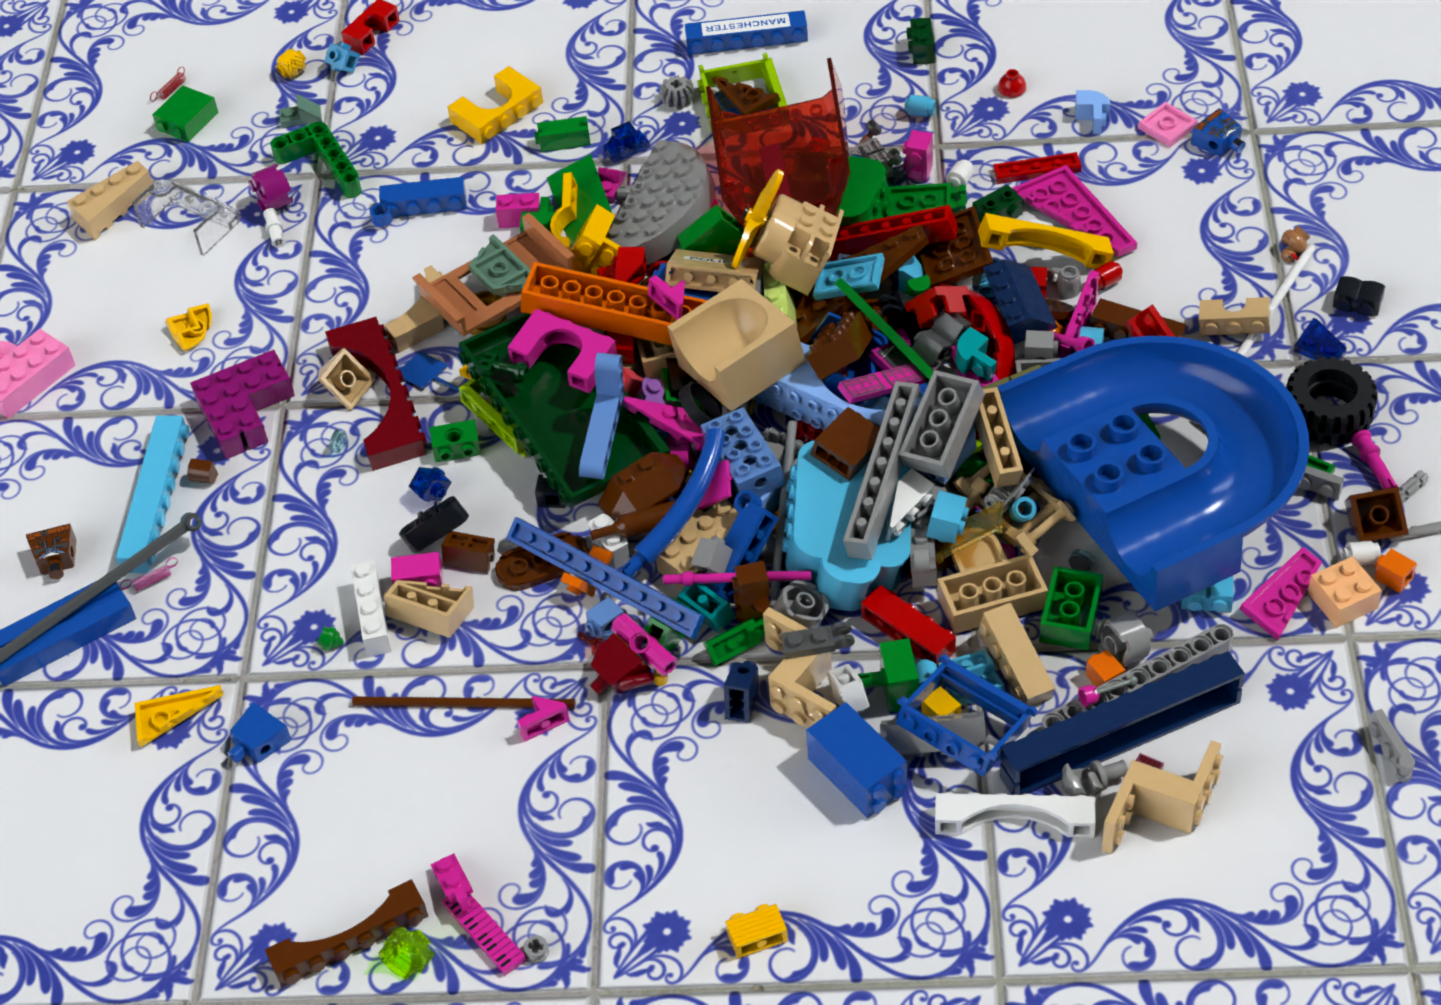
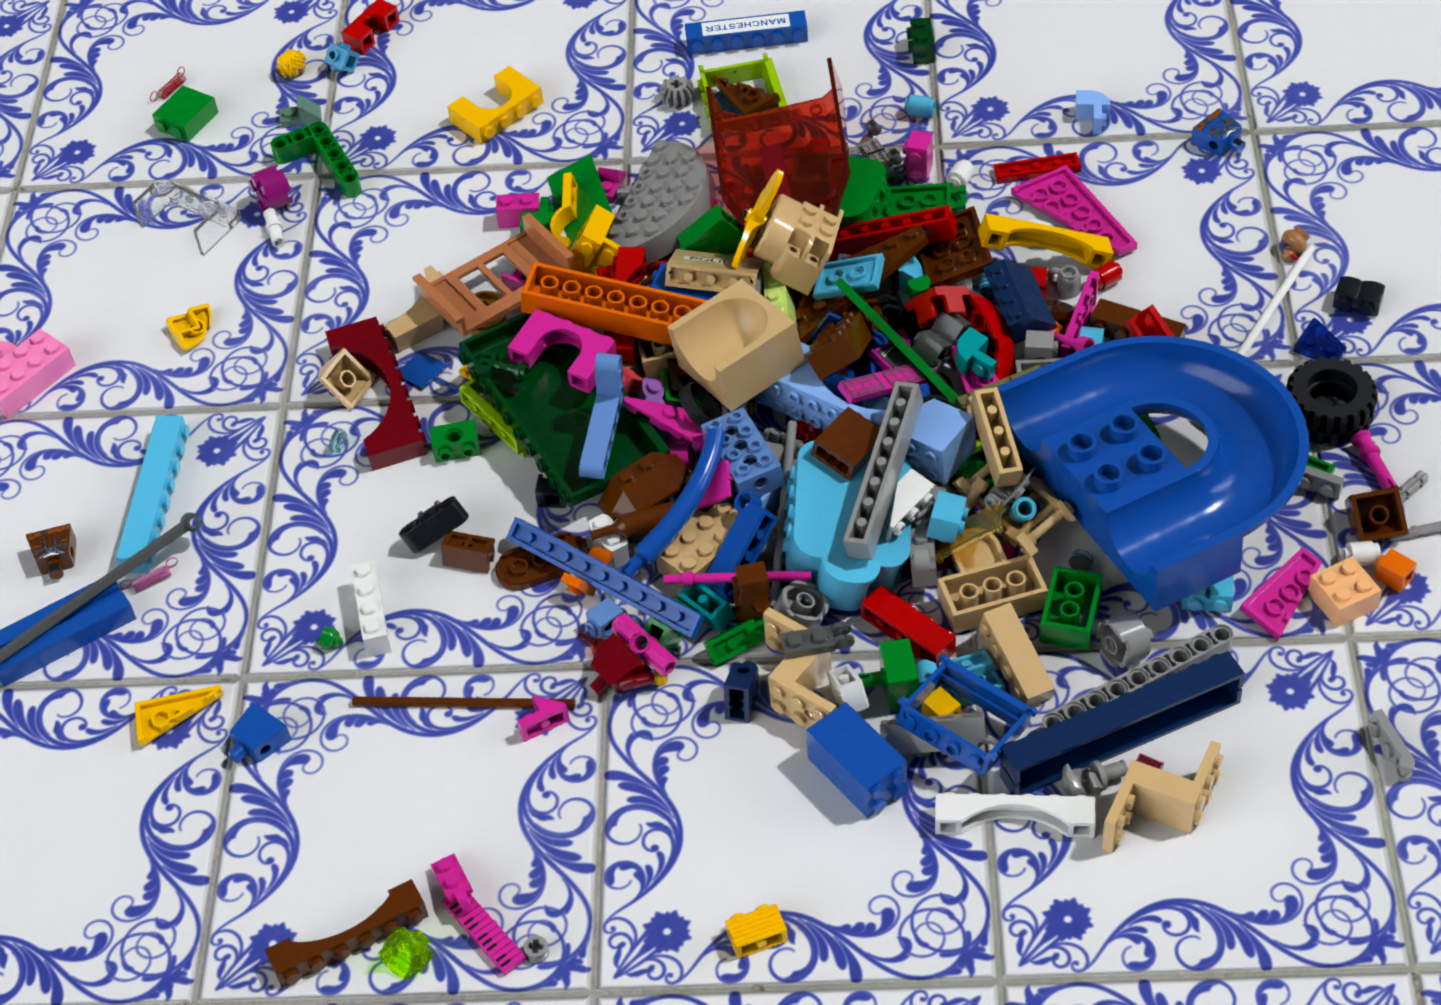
(108, 199): tan wedge -> none
(202, 471): reddish brown brick -> none
(235, 394): magenta piece -> none
(418, 199): blue hinge -> none
(418, 568): dark pink brick -> none
(429, 607): tan wedge -> none
(430, 484): clear blue brick -> none
(499, 268): sand green wing -> none
(562, 134): green brick -> none
(625, 142): clear blue brick -> none
(667, 297): dark pink slope -> none
(711, 555): light grey brick -> none
(941, 424): light grey brick -> none
(1000, 202): dark green brick -> none
(1012, 84): red brick -> none
(1090, 694): hinge -> none
(1103, 668): orange brick -> none
(1167, 124): bright pink tile -> none
(1253, 318): tan arch -> none

